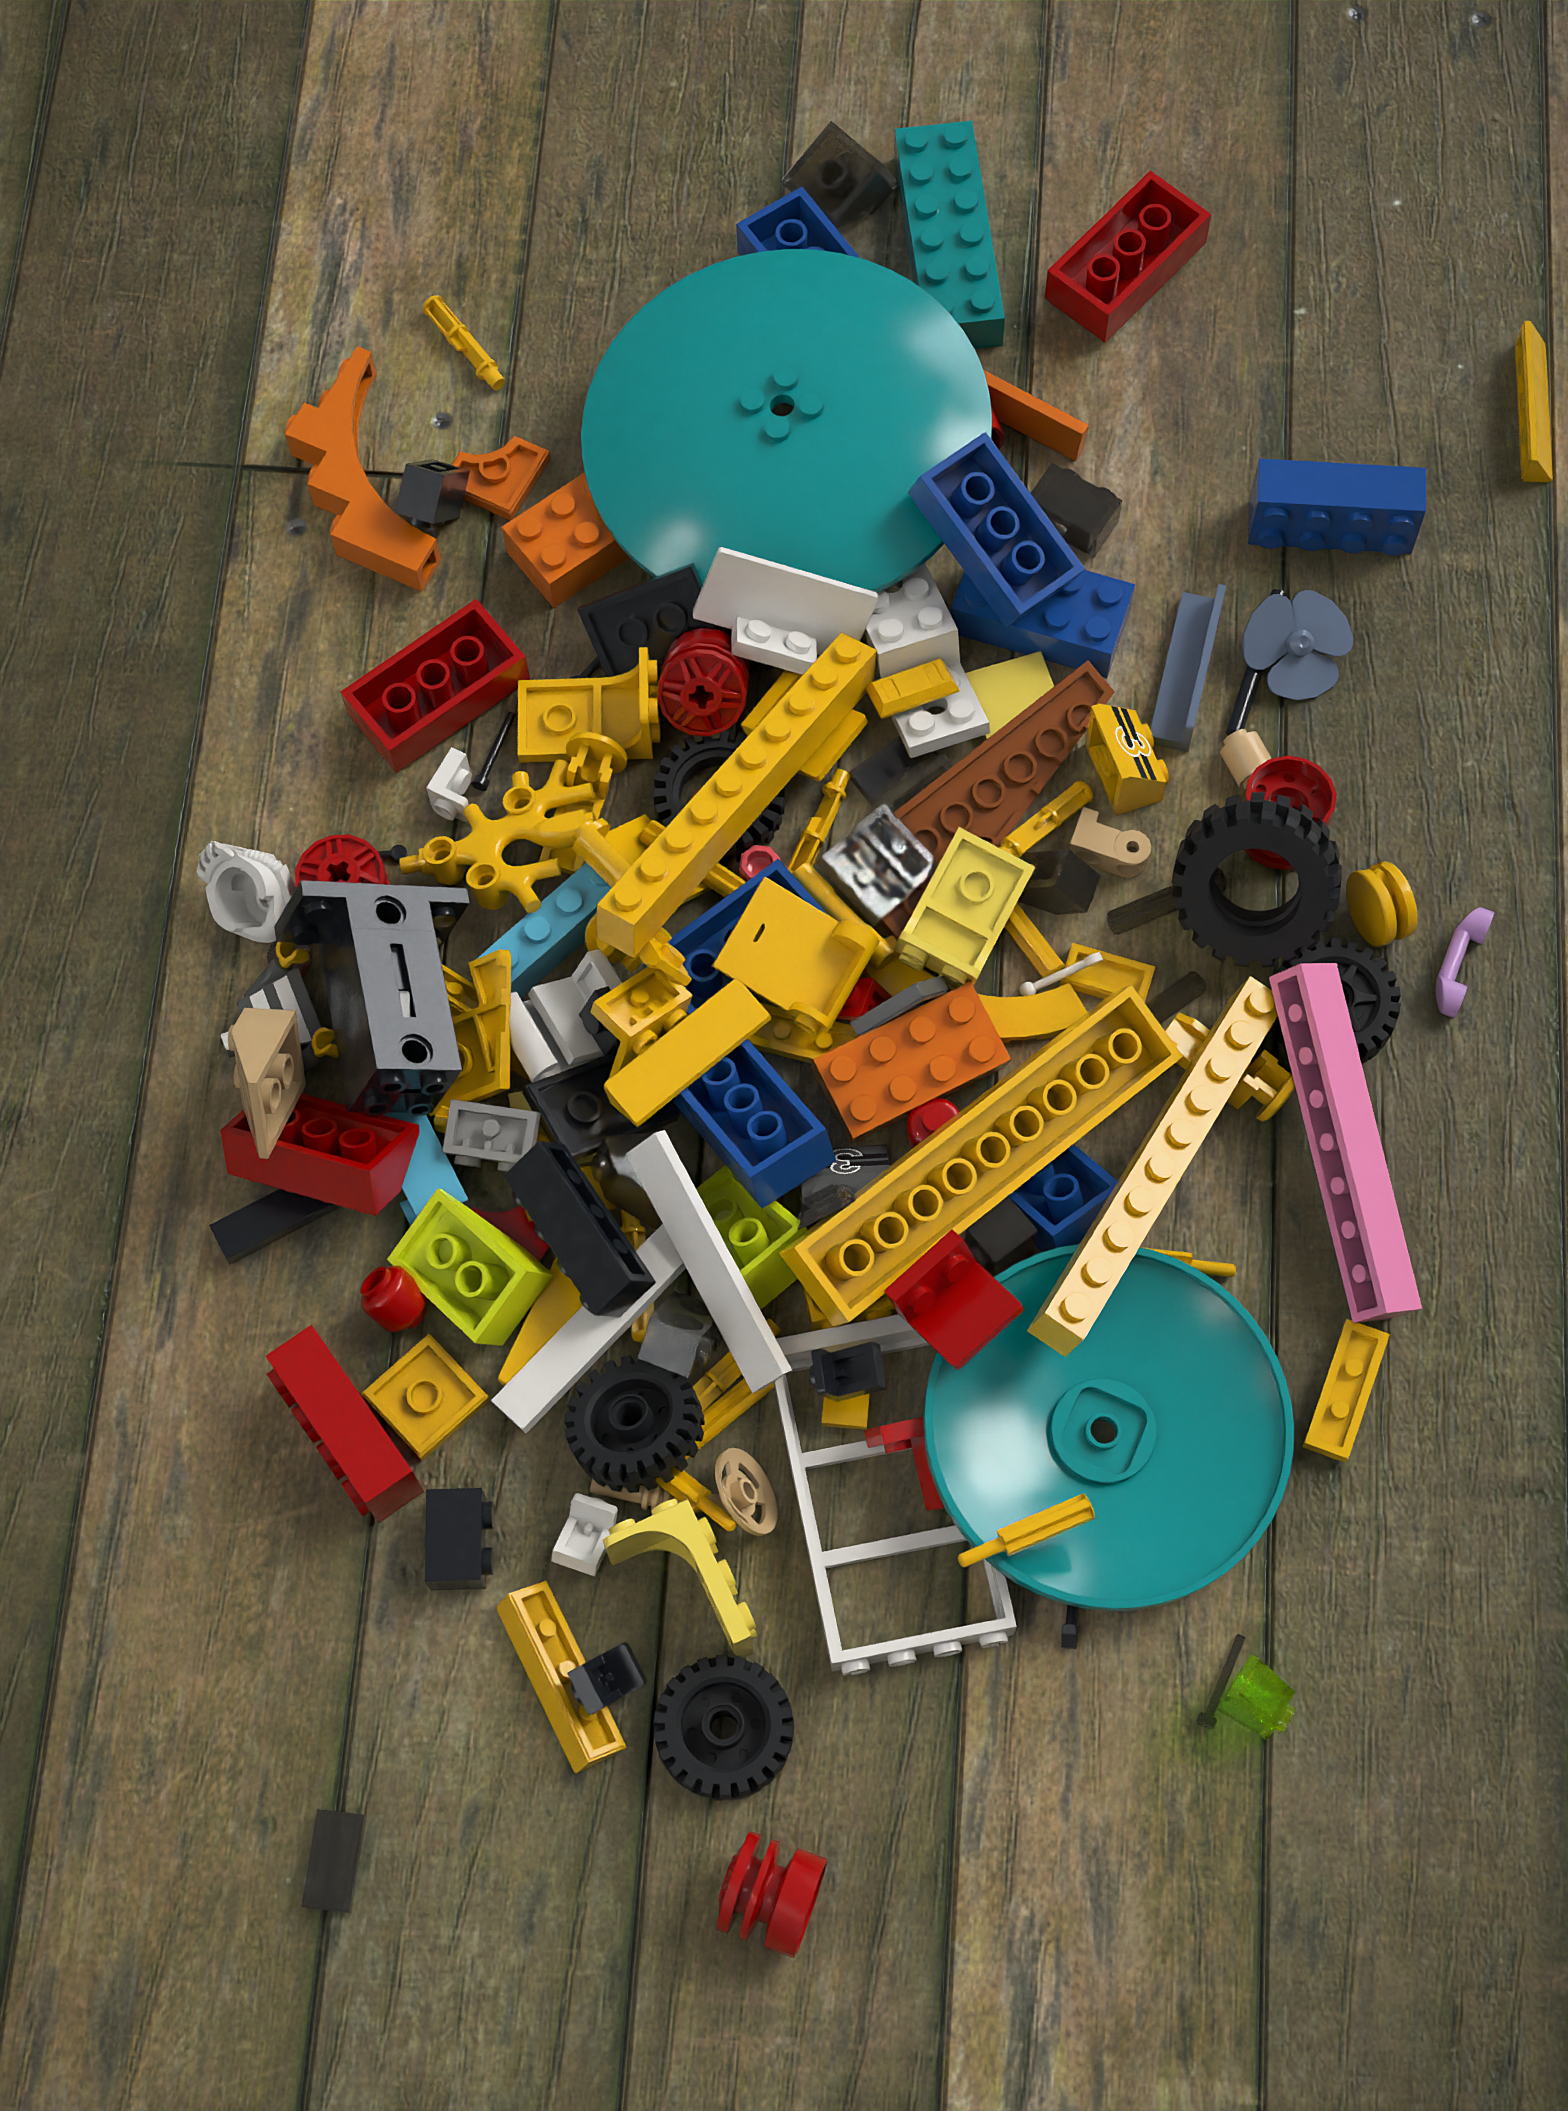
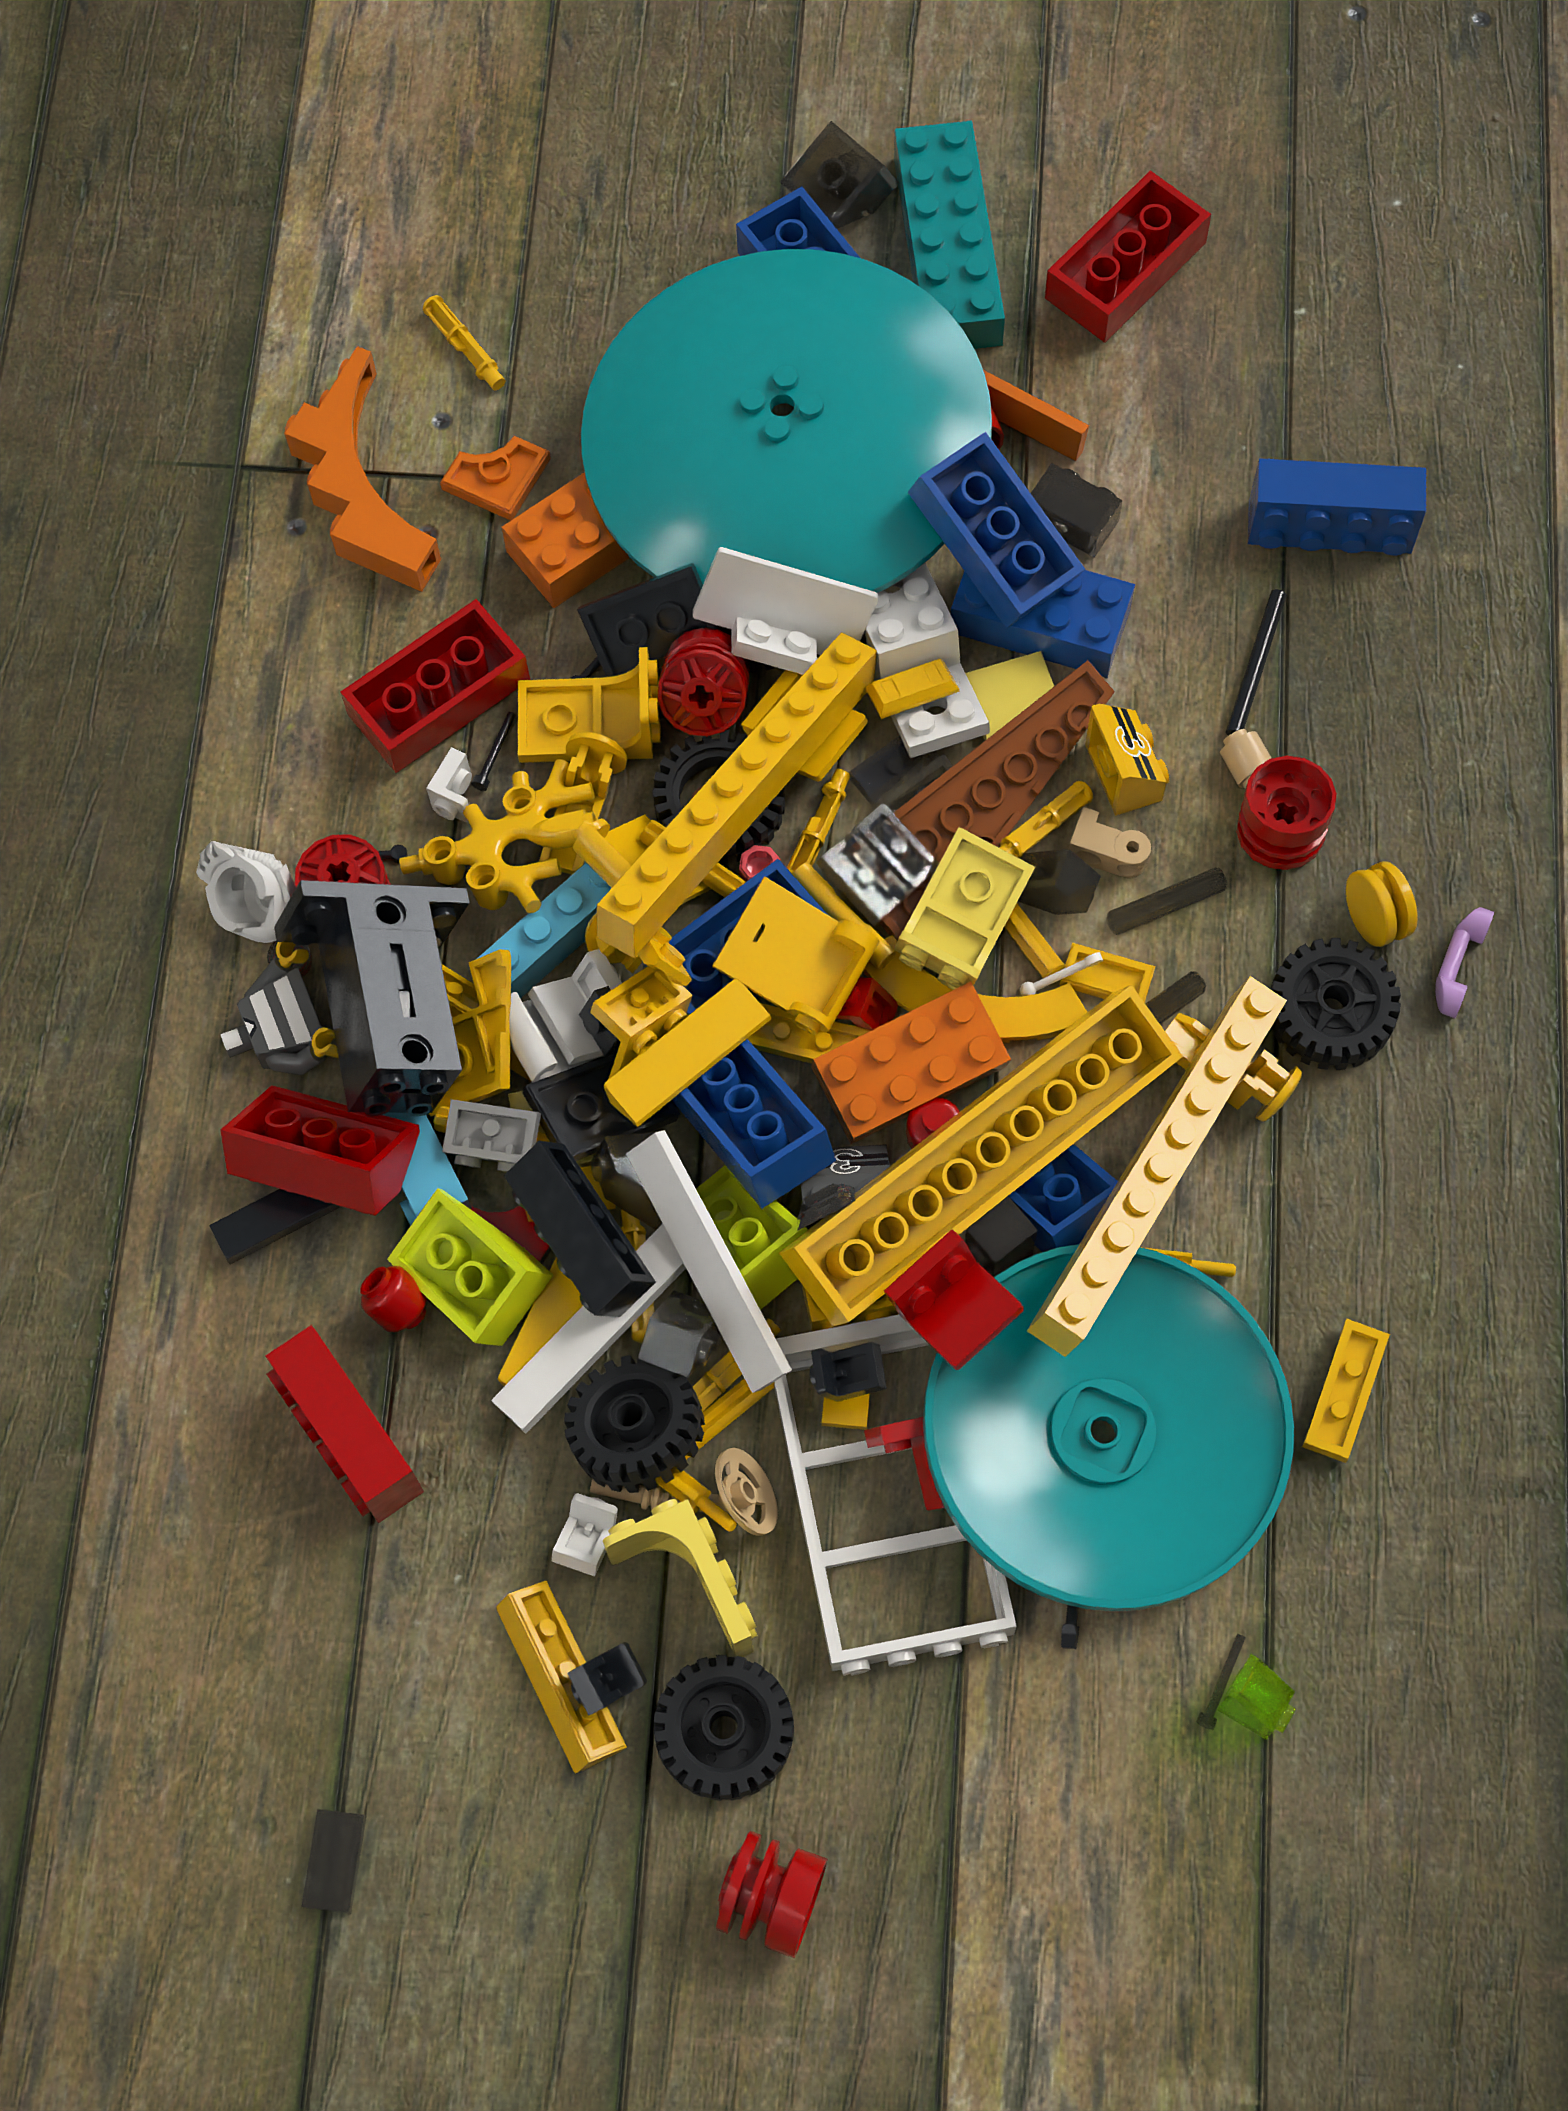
(267, 1071): tan slope -> none
(425, 1397): yellow tile -> none
(431, 492): black brick -> none
(457, 1539): black brick -> none
(901, 1003): dark grey tile -> none
(1033, 1529): yellow axle -> none
(1186, 669): sand blue panel -> none
(1246, 932): black tyre -> none
(1294, 631): sand blue piece -> none
(1345, 1142): bright pink brick -> none
(1533, 405): yellow slope -> none

